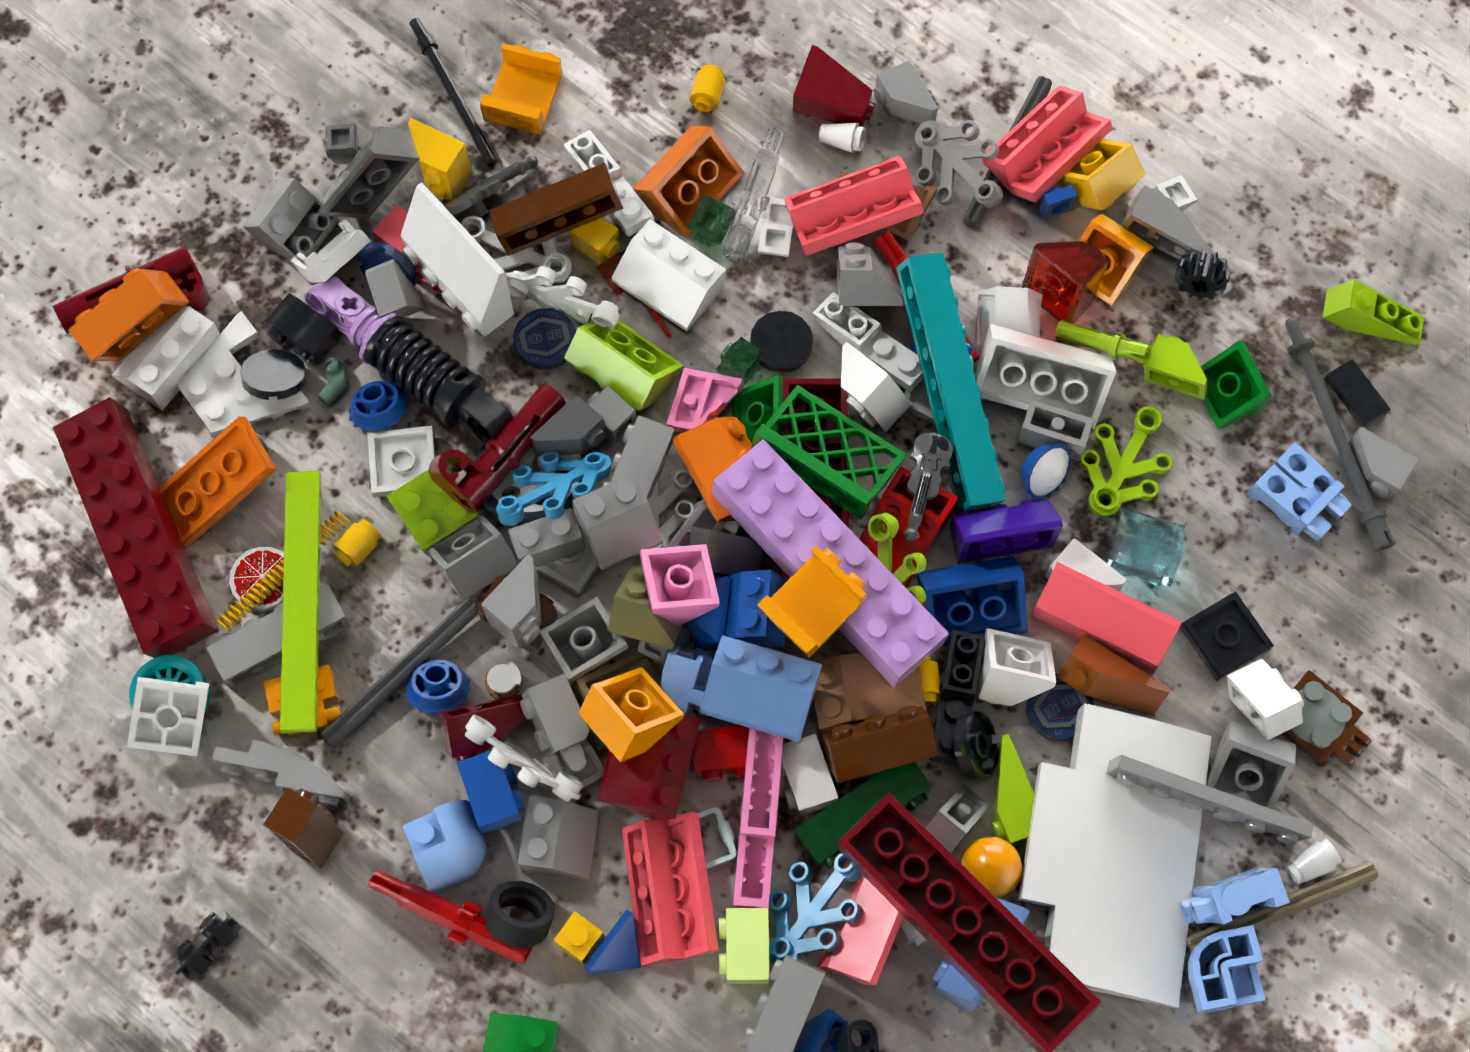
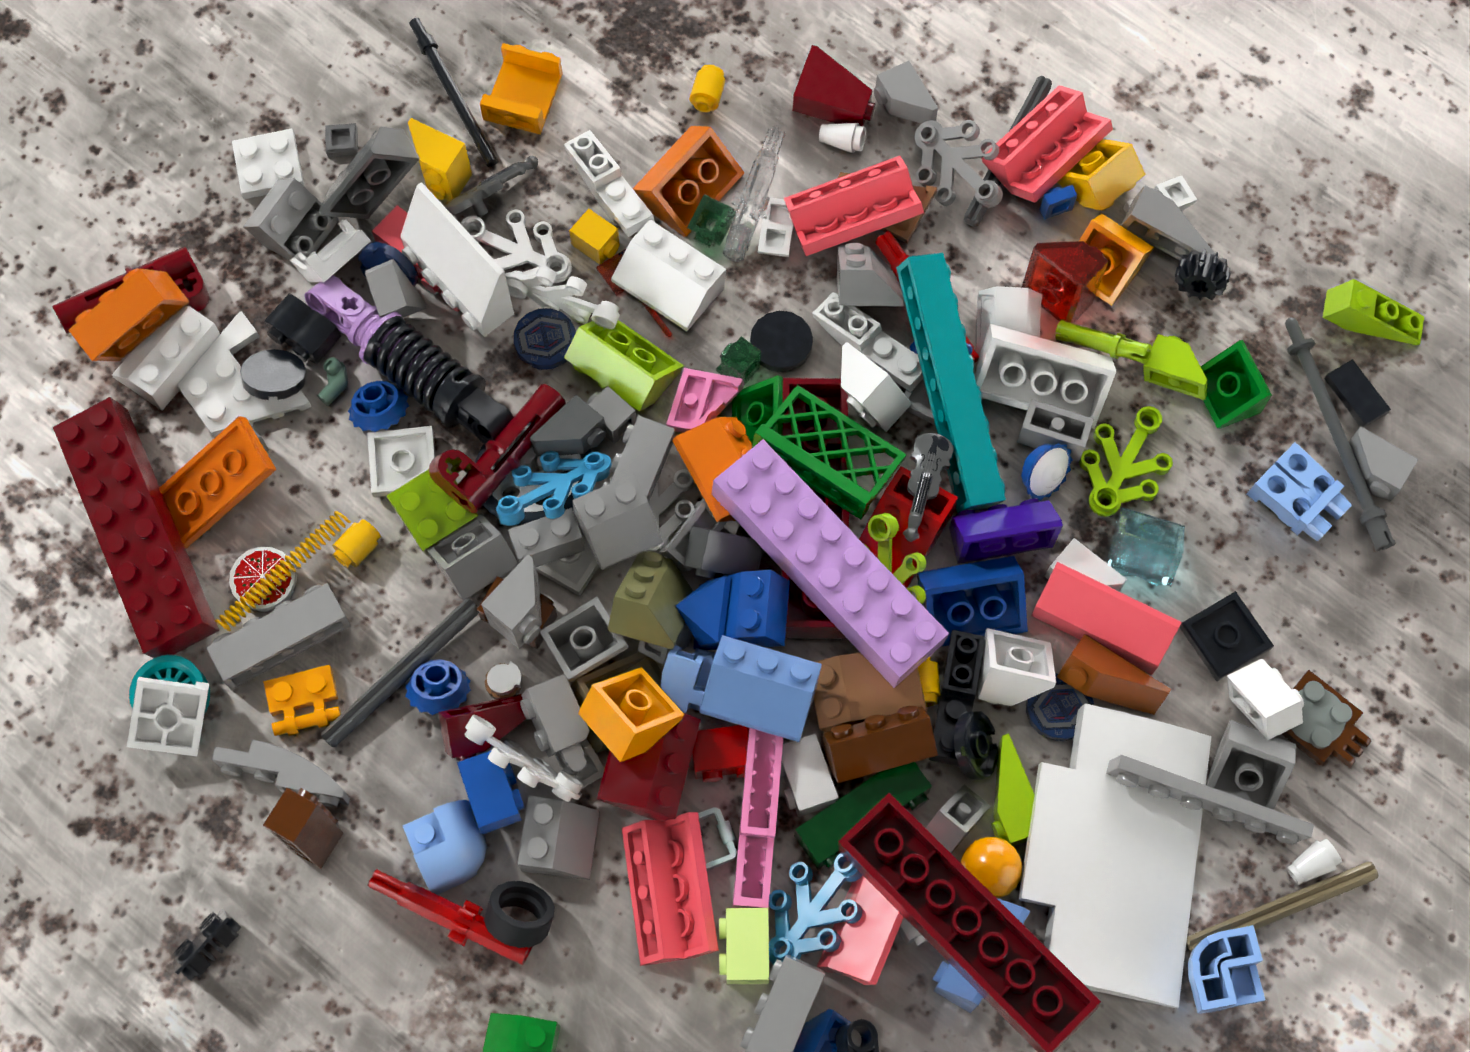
(265, 160): none -> white plate
(301, 602): lime tile -> none
(556, 209): reddish brown brick -> none
(579, 938): yellow brick -> none
(617, 950): blue slope -> none
(679, 582): bright pink slope -> none
(815, 601): light orange panel -> none
(1235, 896): light blue hips -> none

